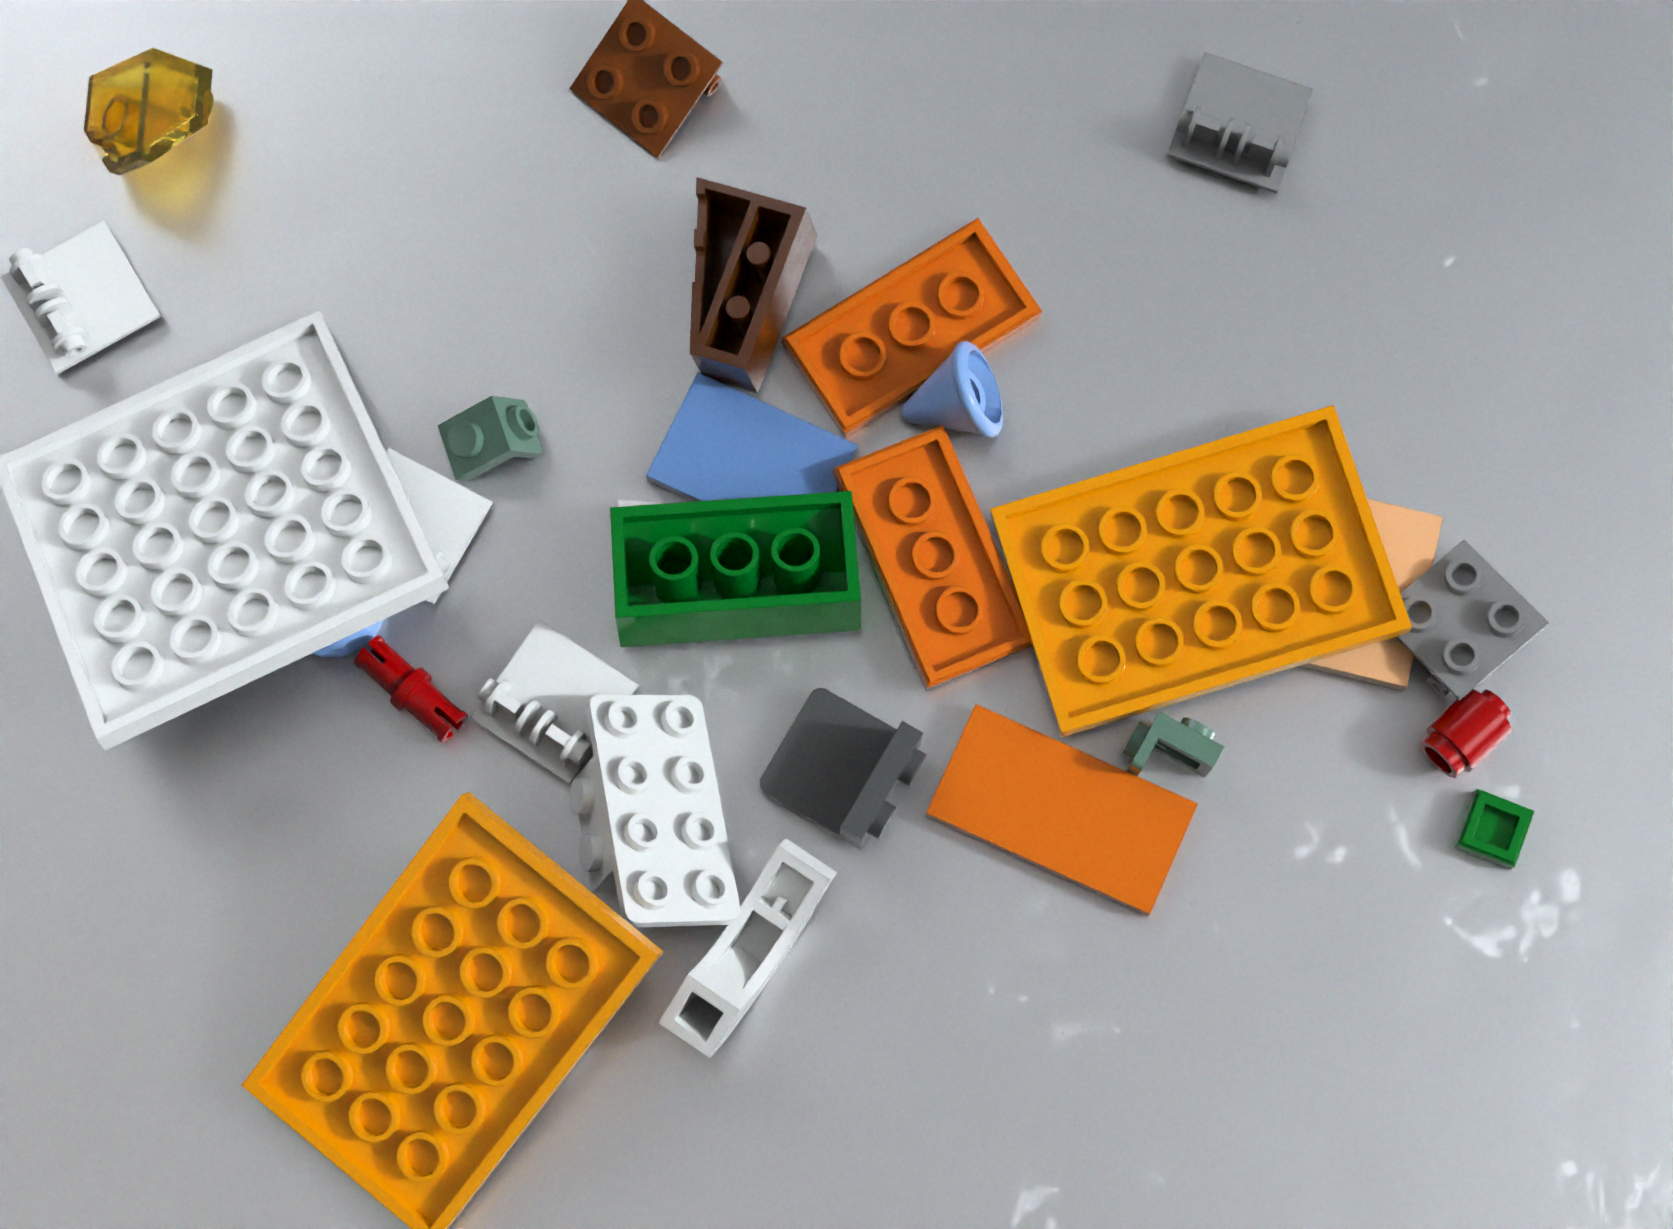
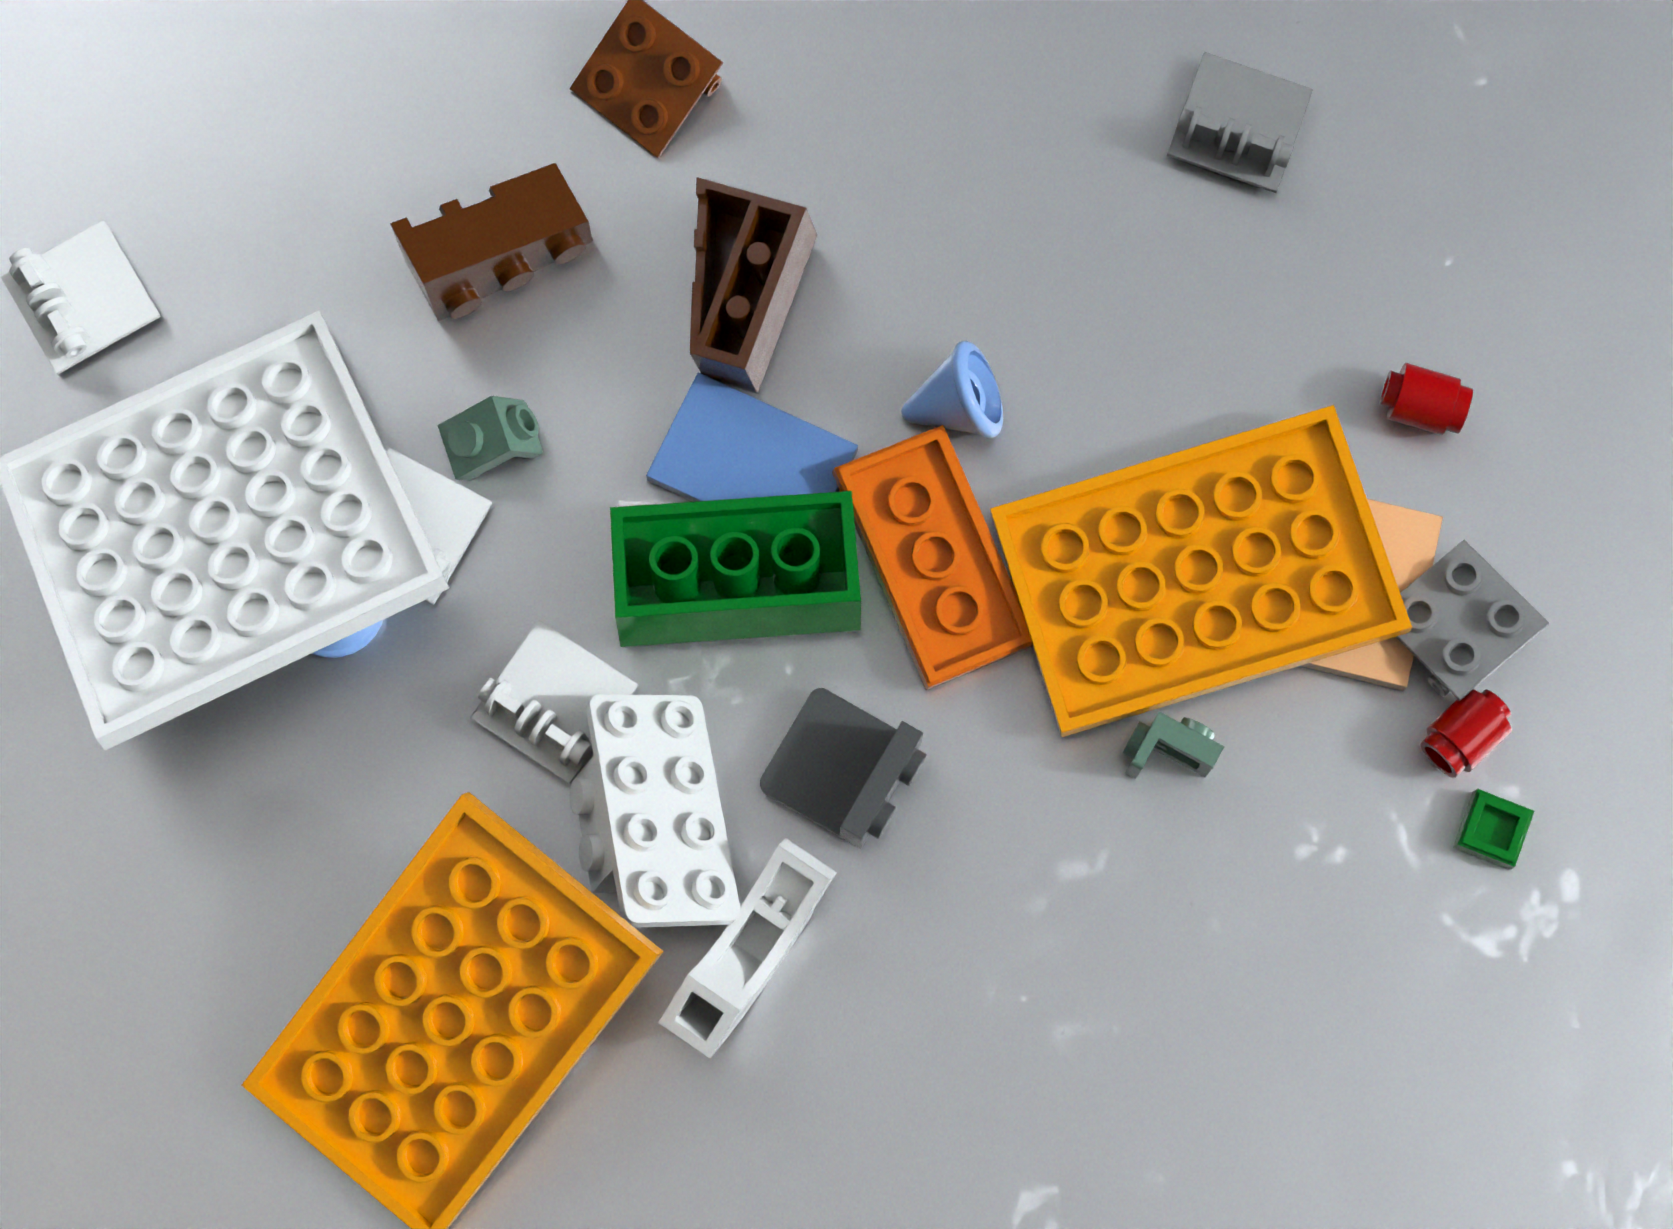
(146, 107): clear yellow slope -> none
(410, 689): red pin -> none
(494, 241): none -> reddish brown wedge
(901, 327): orange tile -> none
(1061, 810): orange tile -> none
(1426, 399): none -> red brick

